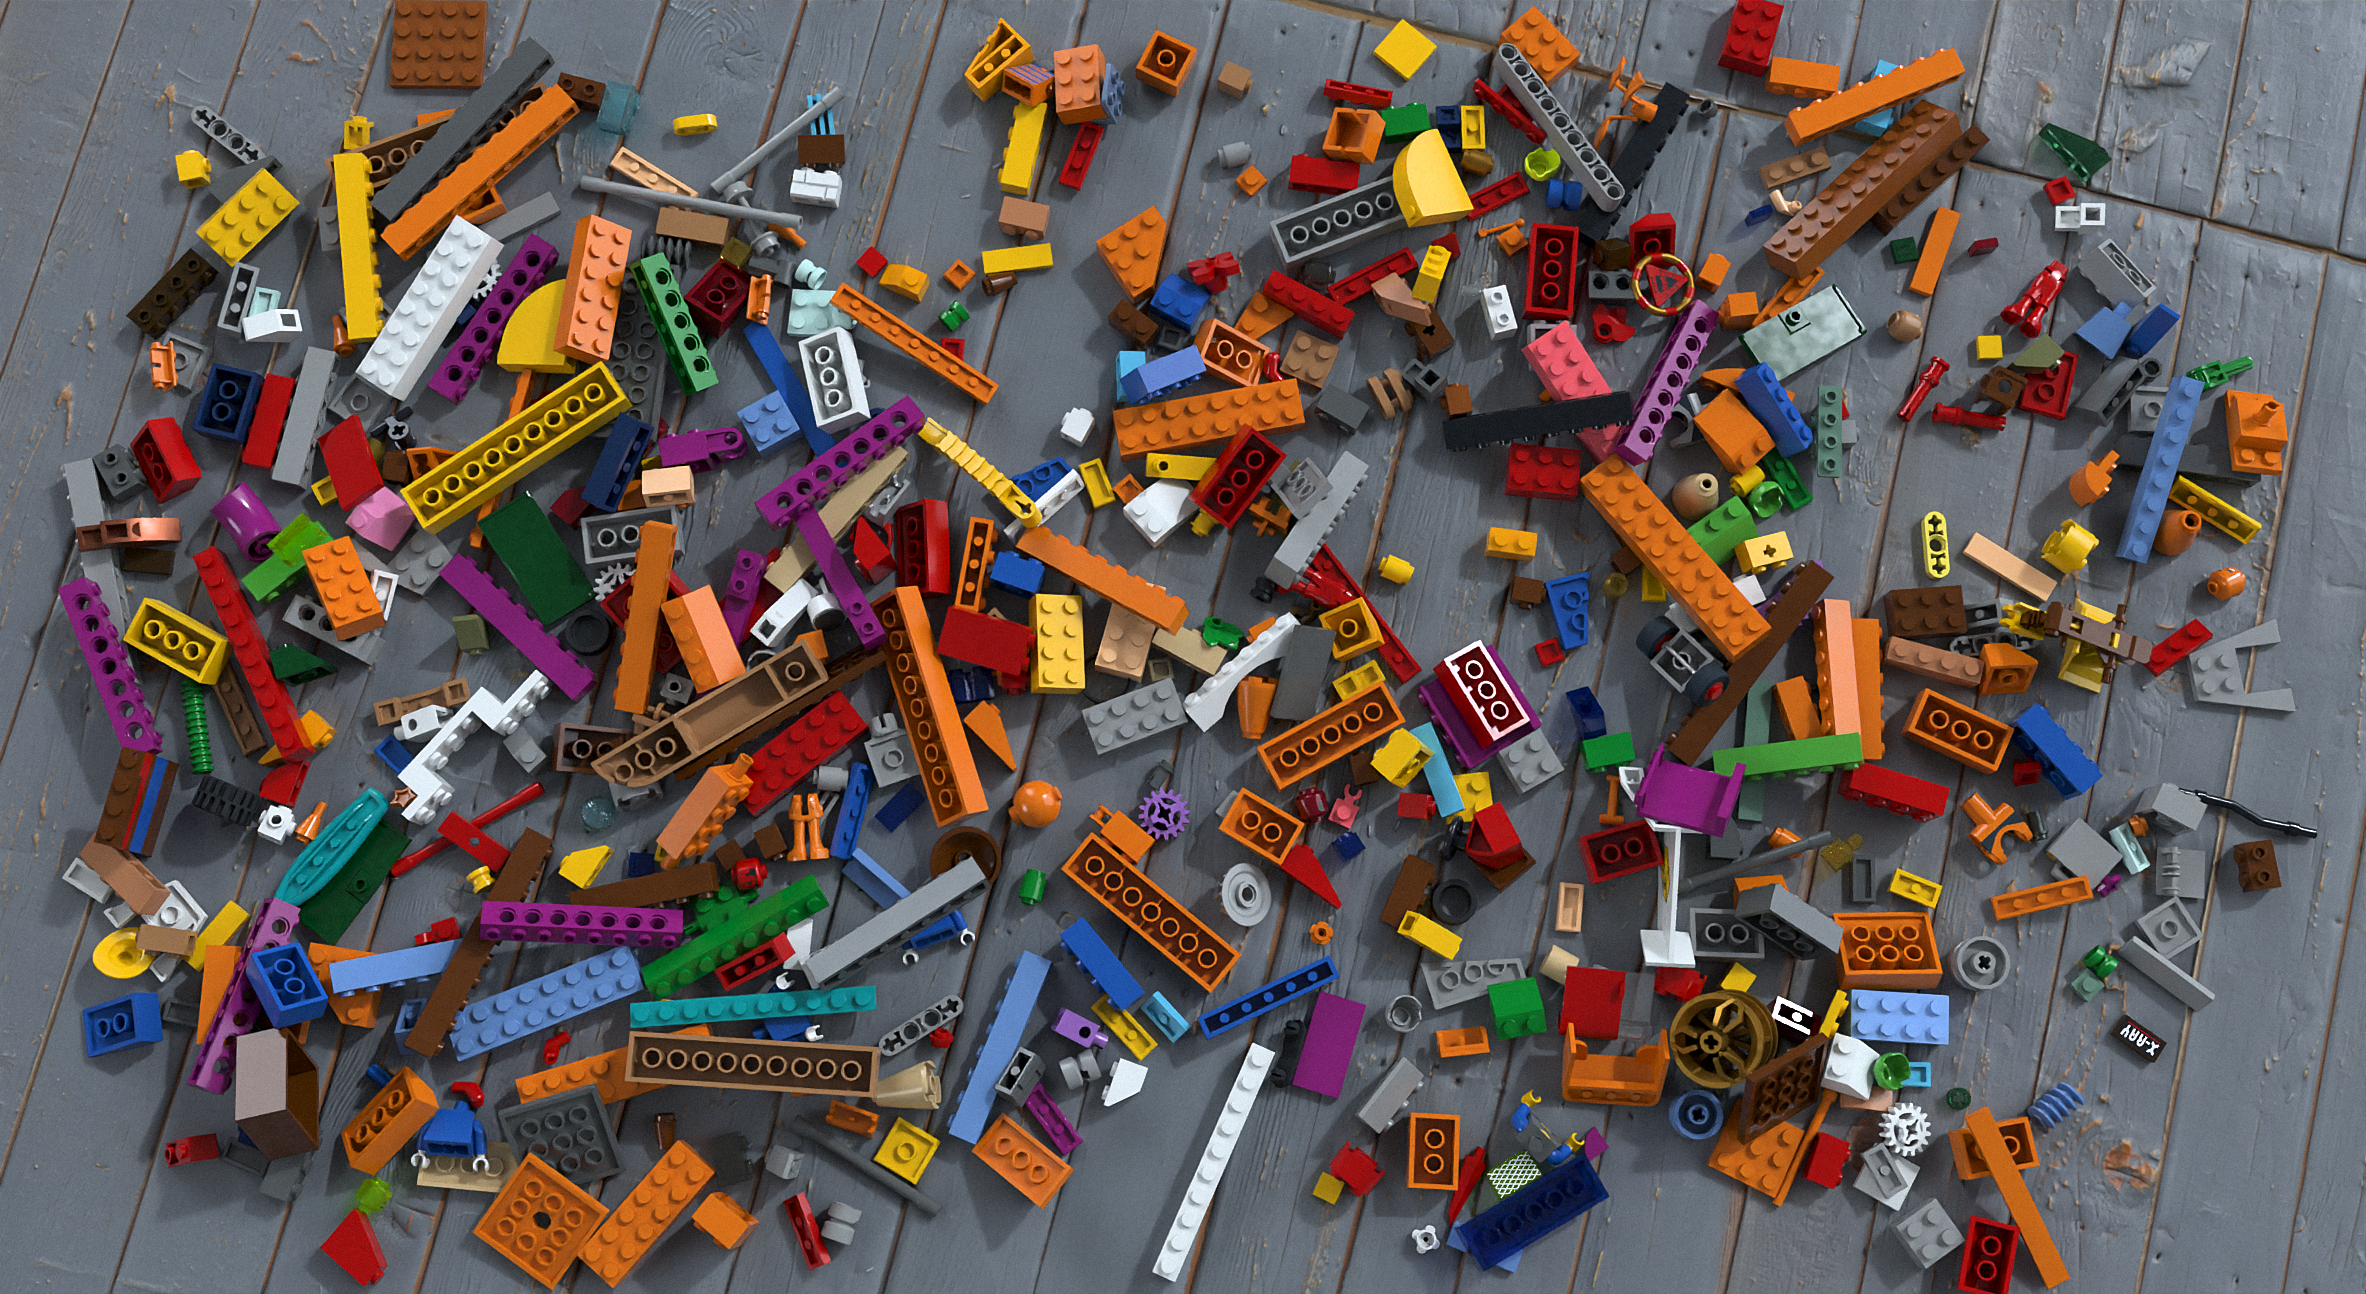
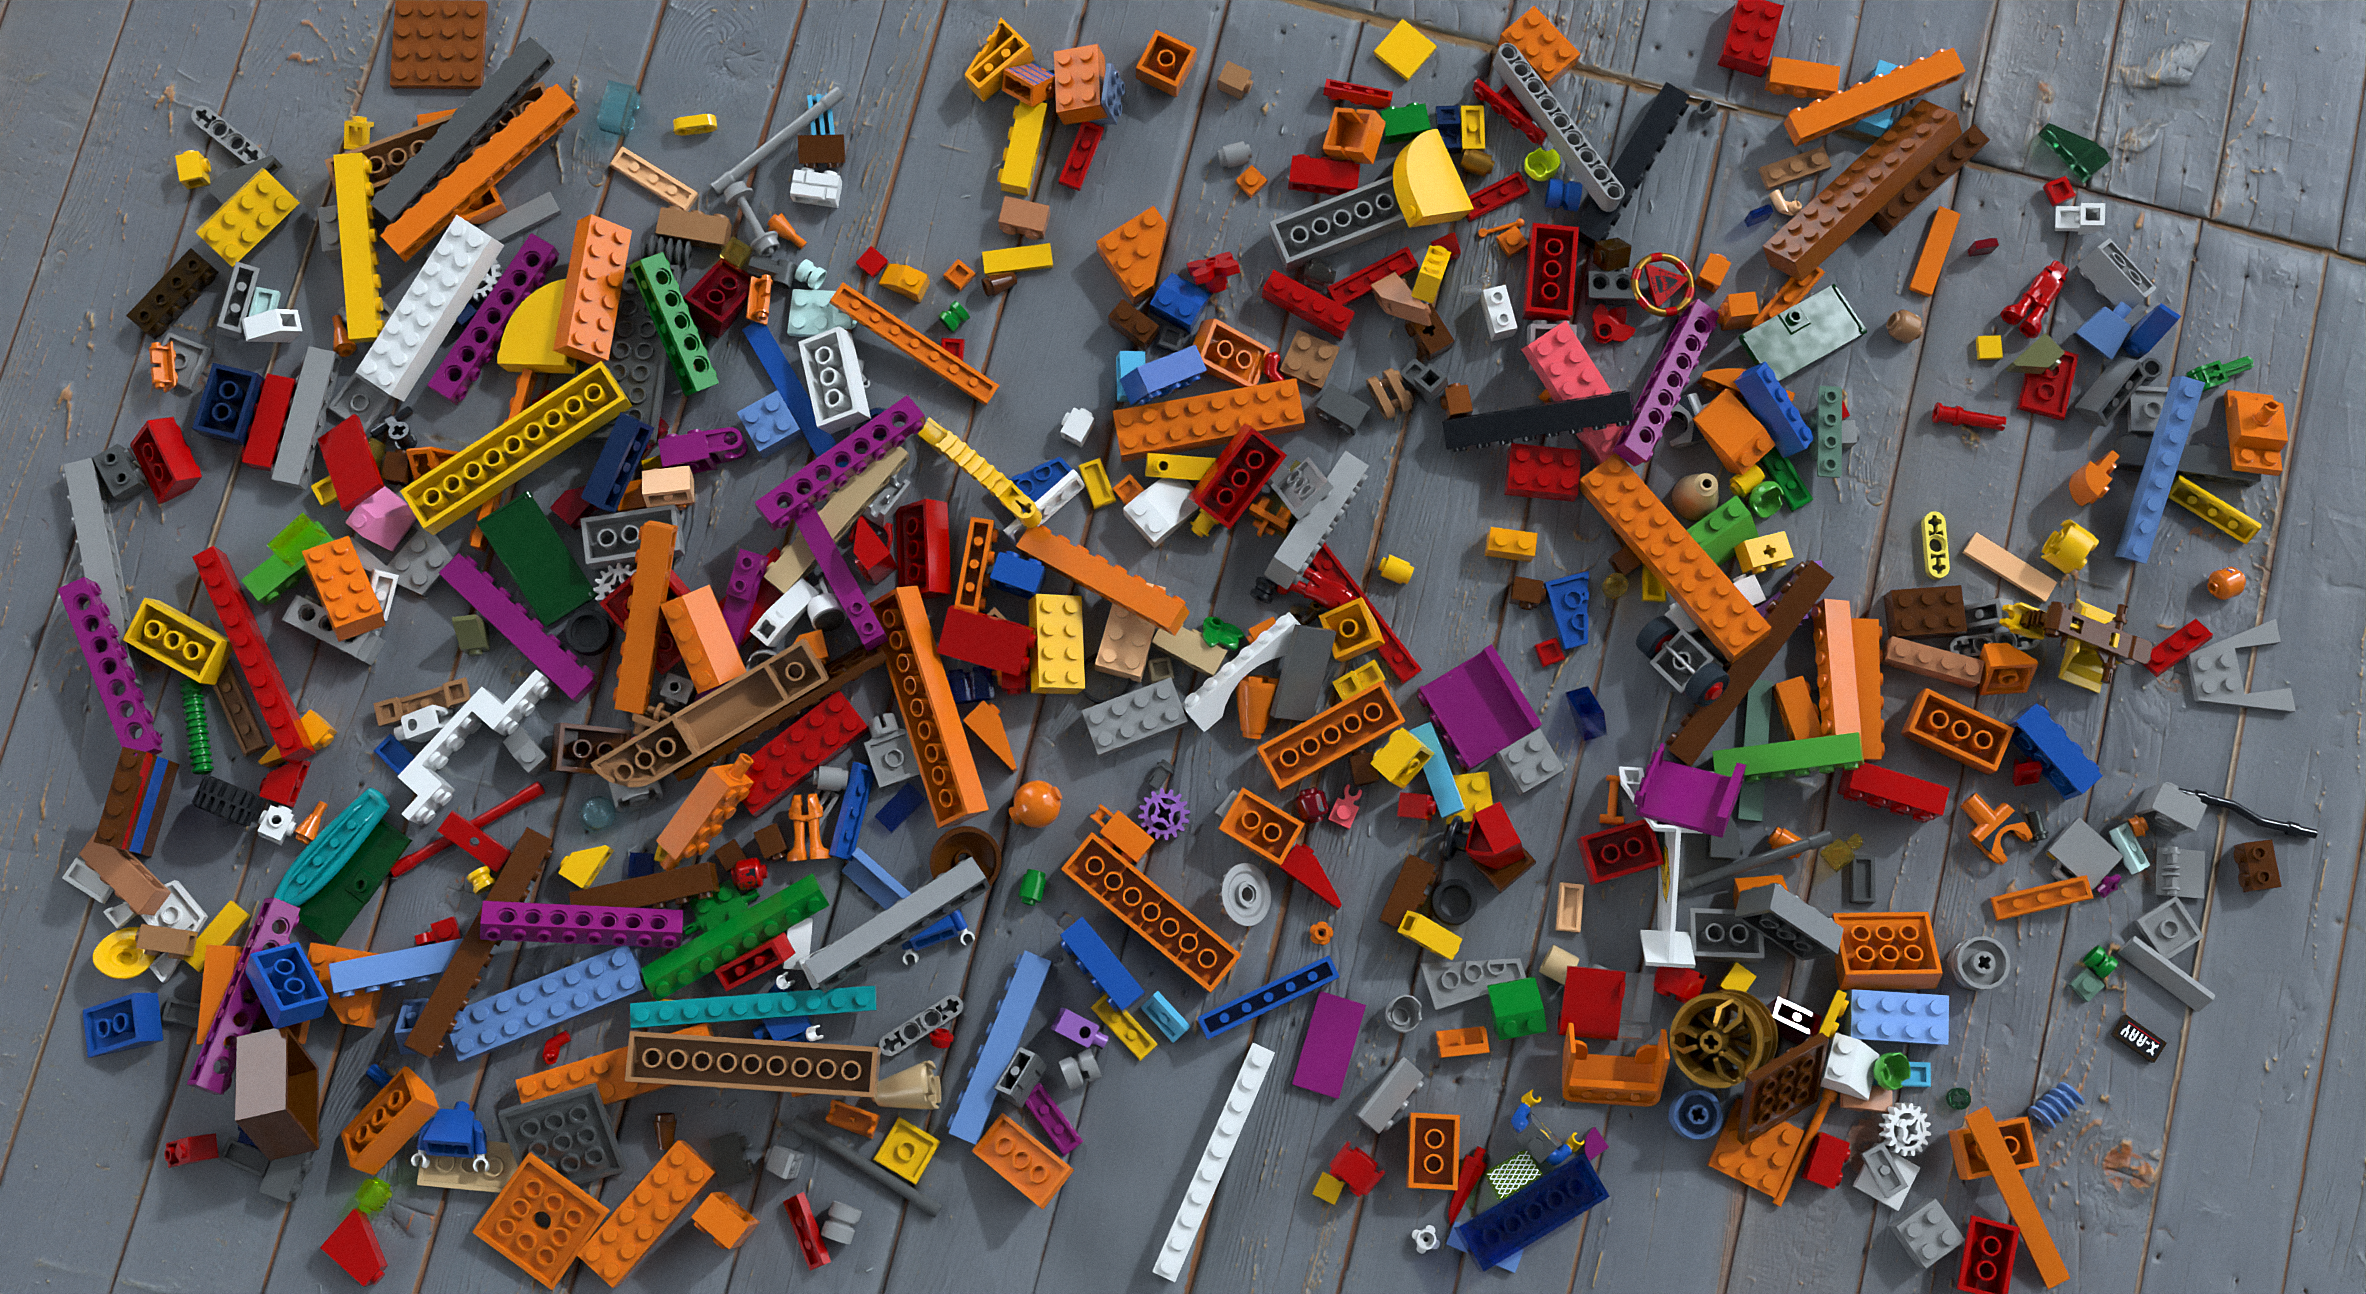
(129, 532): copper slope -> none
(148, 561): dark brown tile -> none
(247, 522): magenta brick -> none
(297, 666): dark green slope -> none
(403, 798): orange piece -> none
(471, 1090): red arm -> none
(584, 92): reddish brown brick -> none
(781, 219): light grey piece -> none
(1126, 1081): white slope -> none
(1262, 317): orange wing -> none
(1293, 1043): black piece -> none
(1348, 846): clear blue brick -> none
(1481, 694): red slope -> none
(1607, 752): green brick -> none
(1640, 108): orange plant -> none
(1652, 235): red slope -> none
(1904, 250): dark green tile -> none
(1914, 888): yellow plate -> none
(1928, 380): red pin -> none
(1989, 388): reddish brown piece -> none
(2176, 531): orange cone -> none

